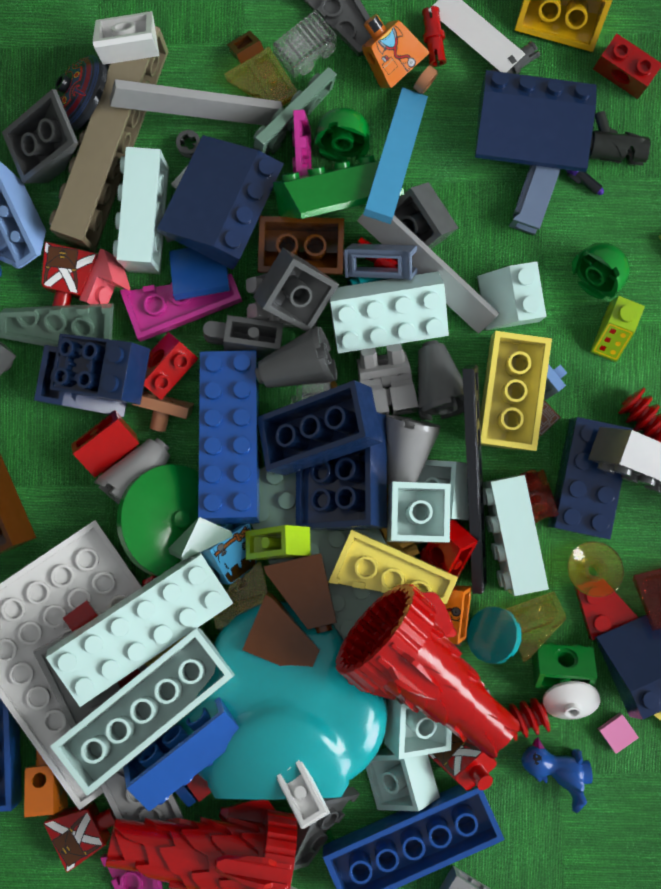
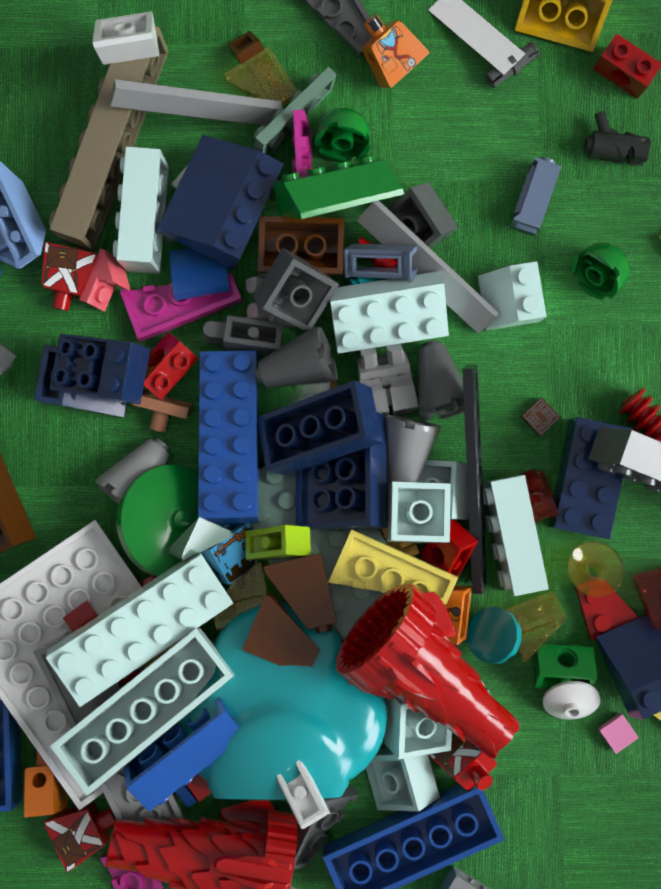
(41, 140): dark grey slope -> none
(45, 323): sand green wing -> none
(82, 89): dish -> none
(105, 444): red brick -> none
(187, 134): dark grey bush -> none
(305, 44): clear brick -> none
(395, 156): dark azure tile -> none
(425, 80): nougat tile -> none
(434, 36): red pin -> none
(514, 390): light yellow slope -> none
(530, 717): red piece -> none
(535, 121): dark blue slope -> none
(553, 381): medium blue tile -> none
(568, 771): blue animal -> none
(584, 178): black piece -> none
(617, 328): lime slope -> none

